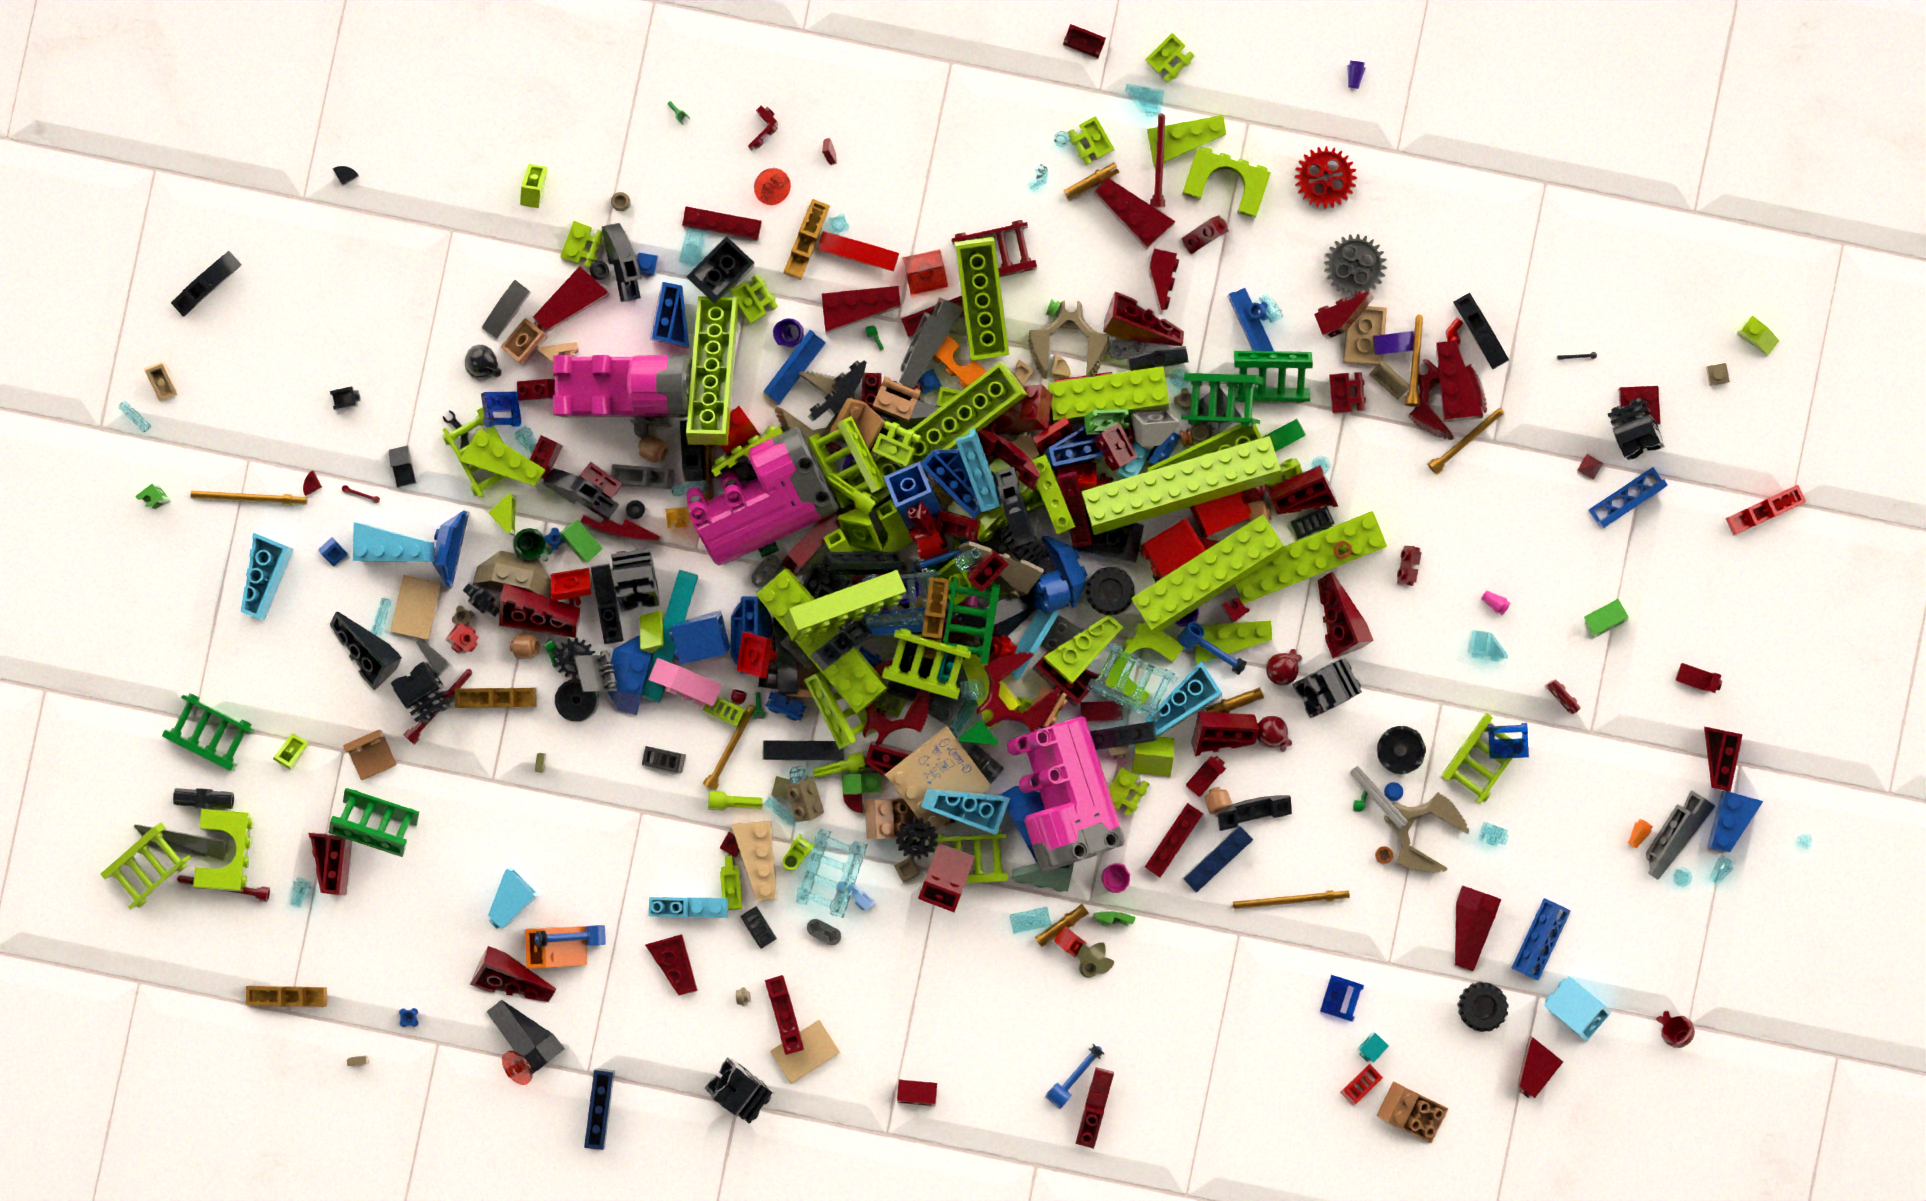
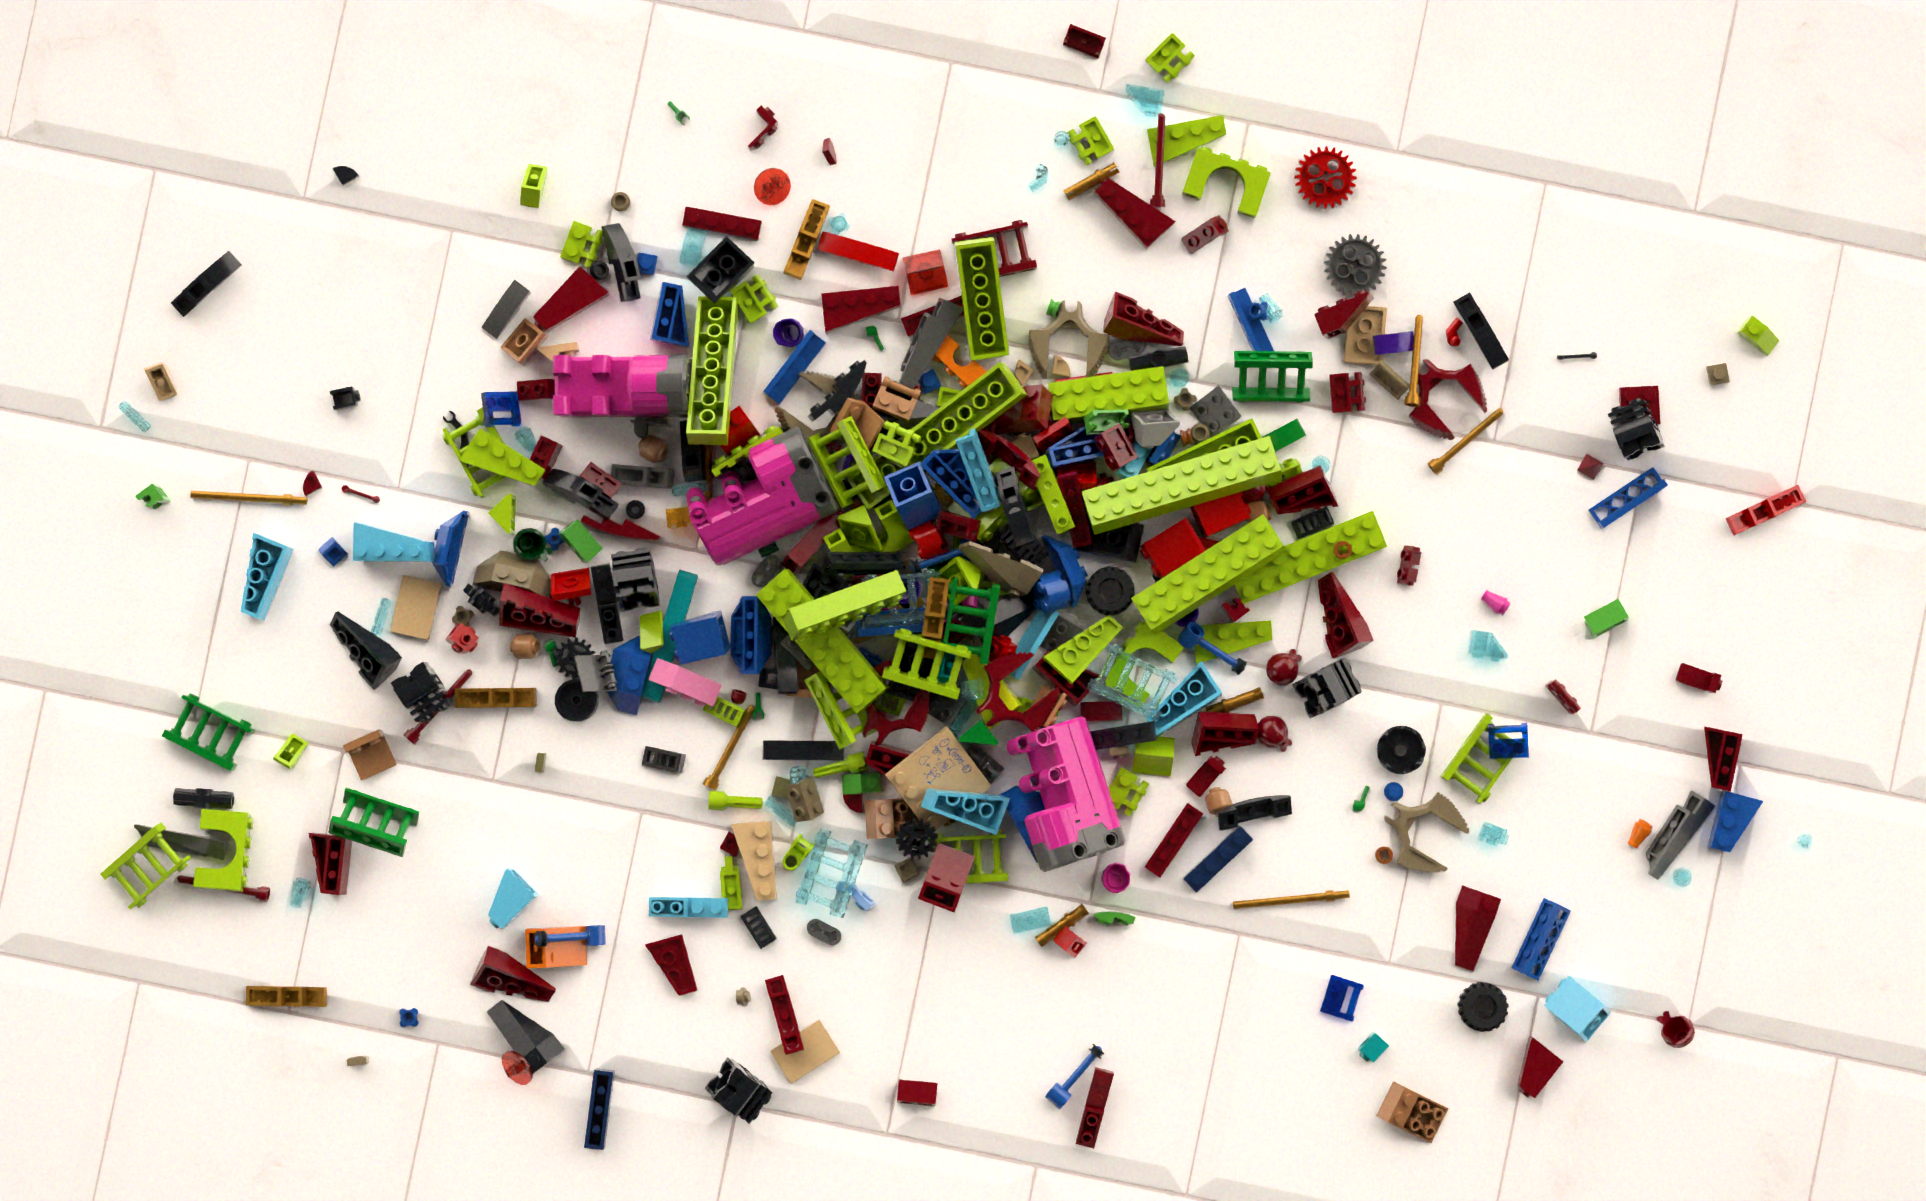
(402, 466): black slope -> none
(437, 662): dark grey slope -> none
(481, 363): black piece -> none
(755, 655): red tile -> none
(791, 710): blue hinge -> none
(841, 644): black slope -> none
(863, 501): lime piece -> none
(922, 518): dark red hinge -> none
(967, 559): clear light blue cone -> none
(986, 570): dark red slope -> none
(1058, 879): sand green slope -> none
(1096, 958): olive plate -> none
(1160, 272): dark red slope -> none
(1231, 382): green fence -> none
(1349, 1096): red slope -> none
(1355, 73): dark purple cone -> none
(1381, 800): light grey axle -> none
(1456, 389): dark red wedge -> none
(1721, 869): clear light blue cone -> none

